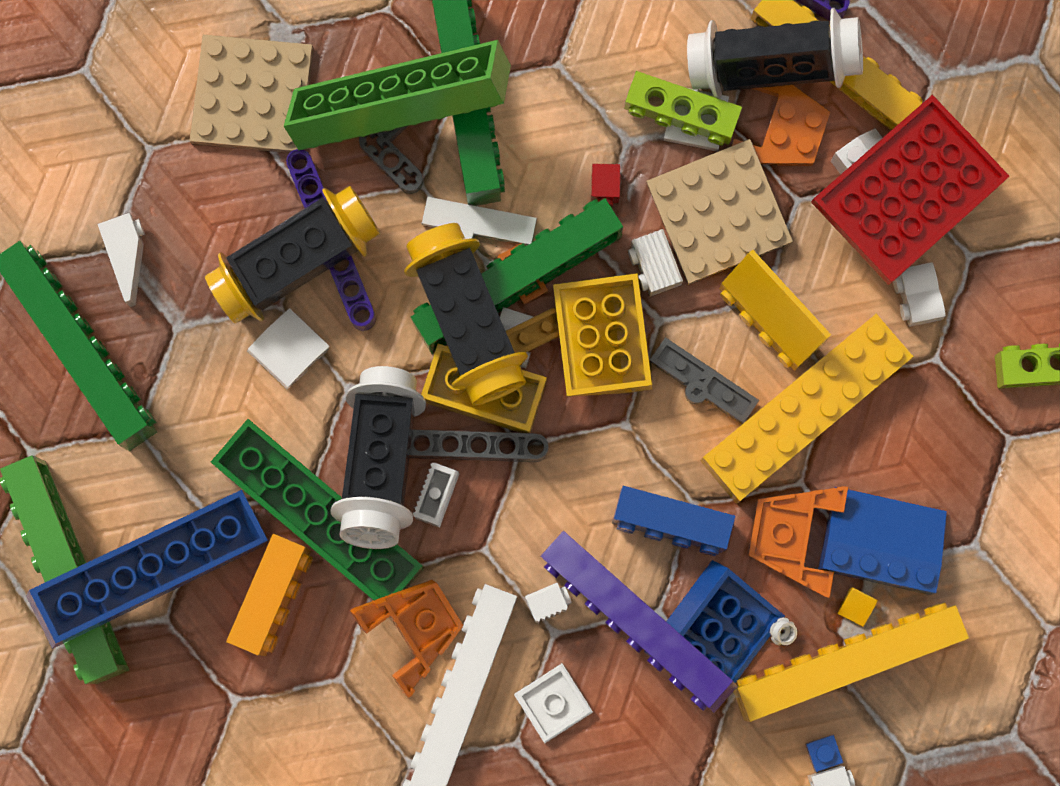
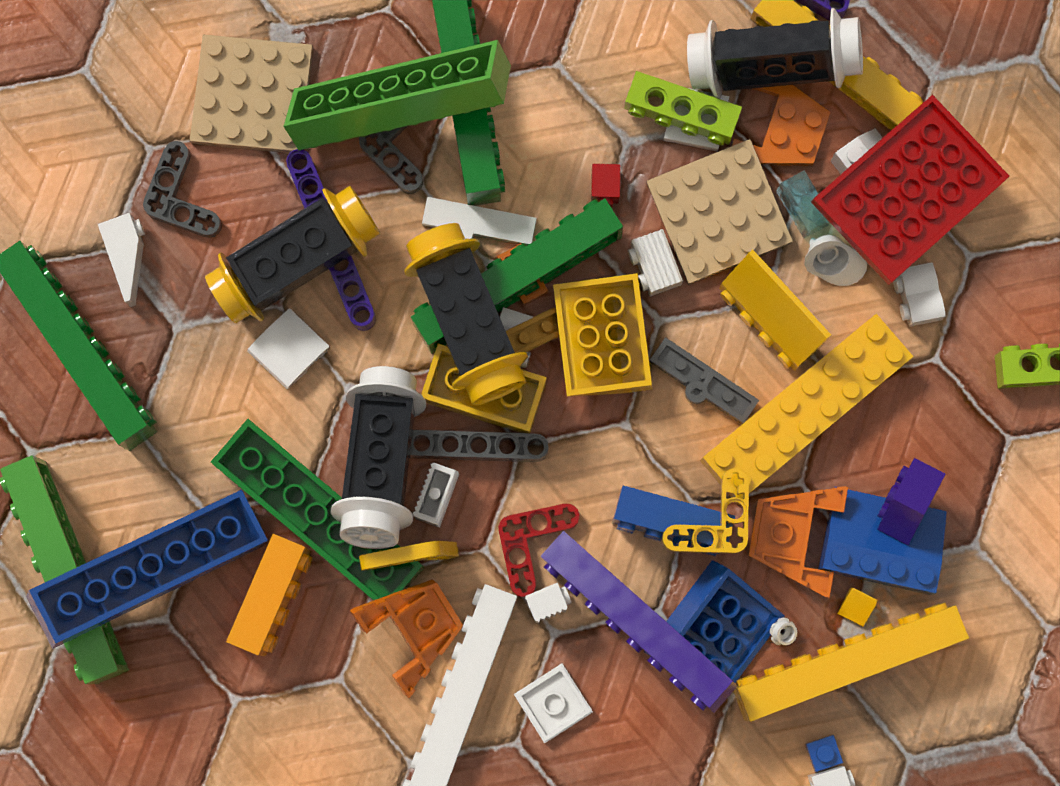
(172, 204): none -> dark grey beam
(424, 551): none -> yellow beam
(520, 540): none -> red beam
(718, 532): none -> yellow beam
(797, 196): none -> clear light blue brick
(834, 261): none -> white piece
(909, 500): none -> dark purple brick

